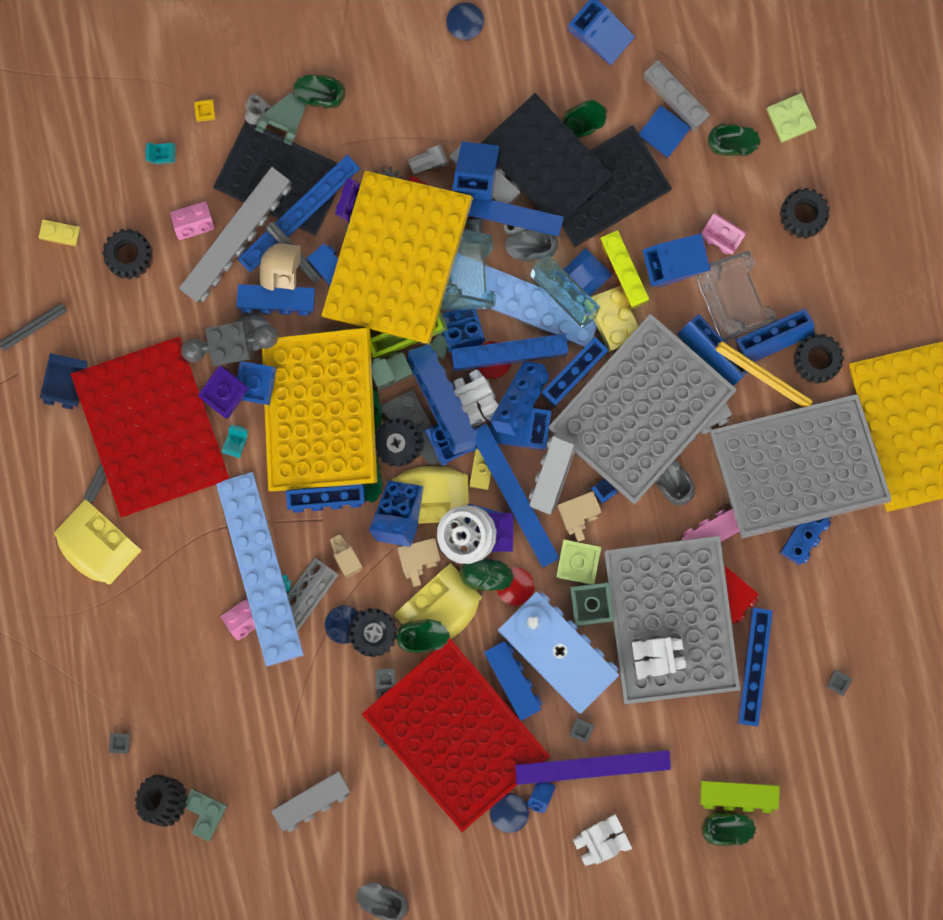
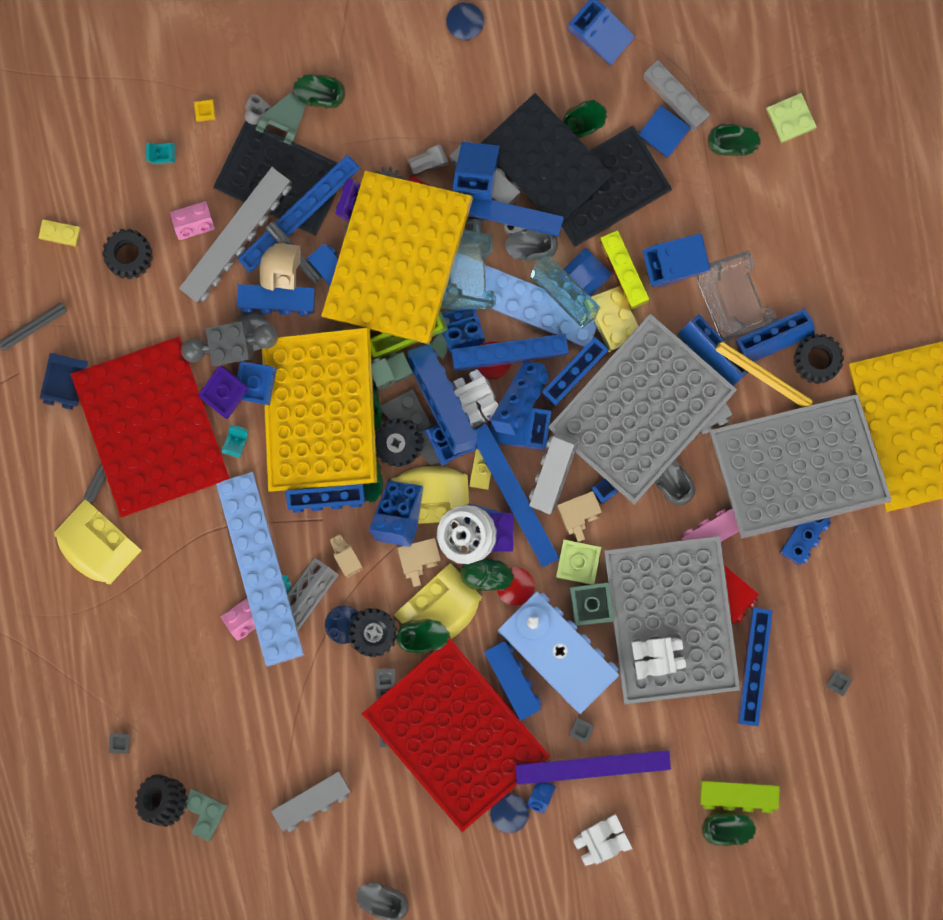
(723, 234): bright pink bracket -> none
(797, 227): black tyre -> none

